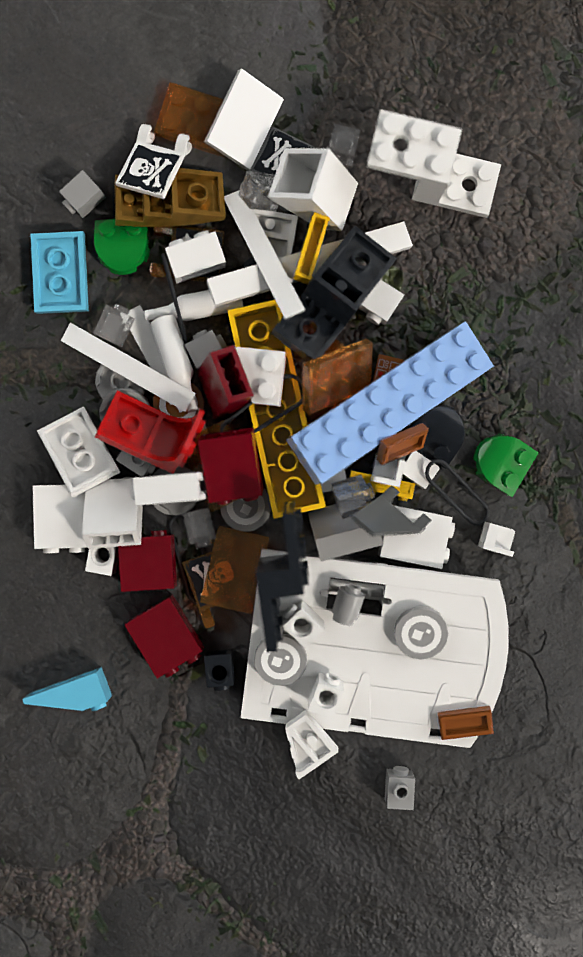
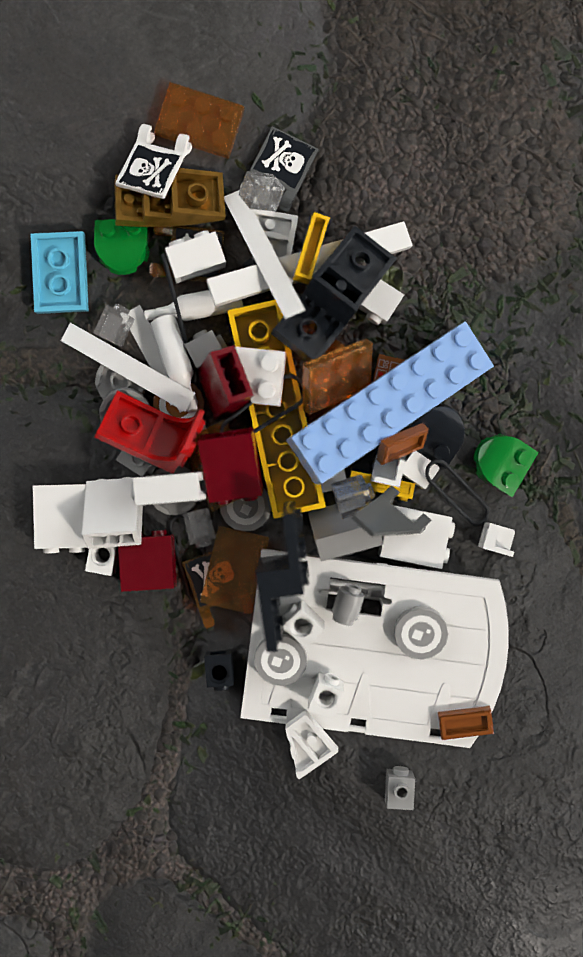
(75, 693): medium azure slope -> none
(76, 453): white tile -> none
(81, 194): light grey brick -> none
(165, 637): dark red brick -> none
(244, 119): white tile -> none
(314, 182): white slope -> none
(344, 143): clear brick -> none
(433, 163): white bracket -> none

